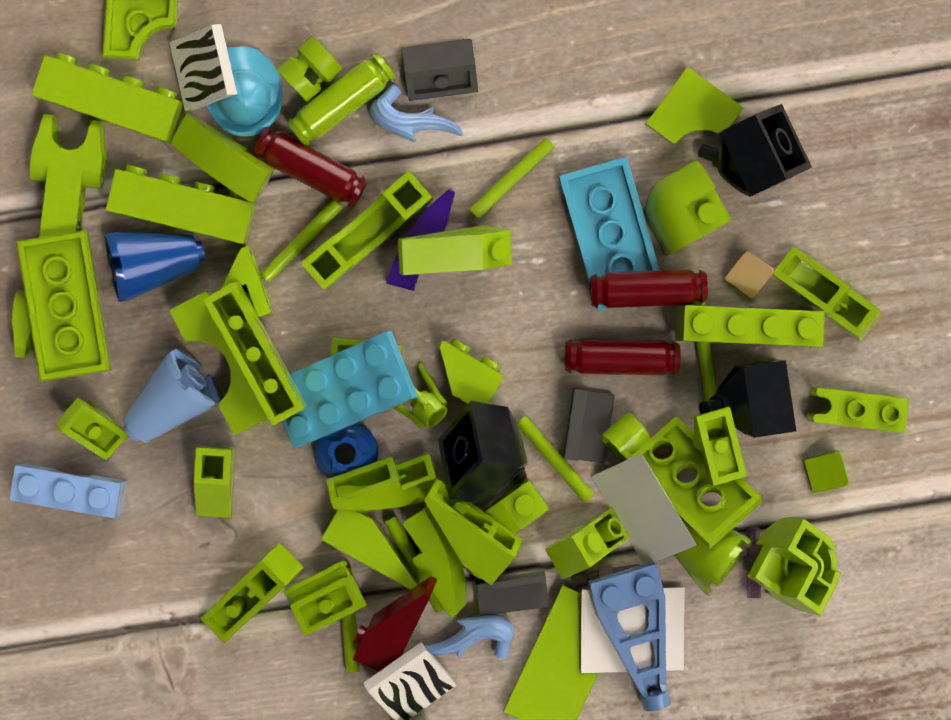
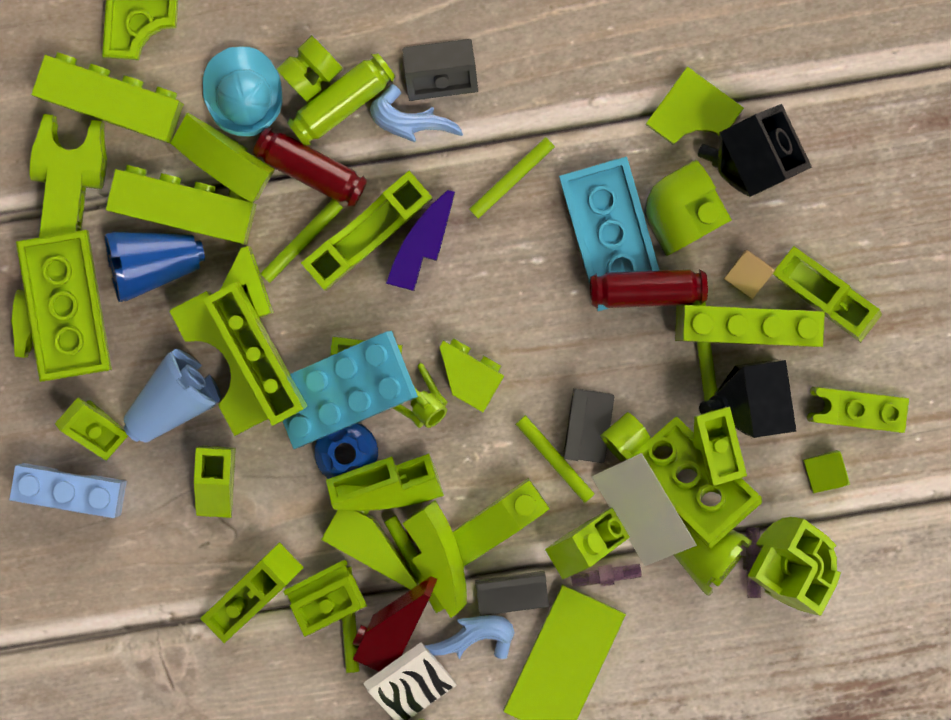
(203, 67): white tile -> none
(455, 250): lime slope -> none
(475, 537): lime slope -> none
(482, 453): black piece -> none
(600, 655): white sticker -> none
(622, 357): dark red axle -> none
(627, 590): medium blue plate -> none

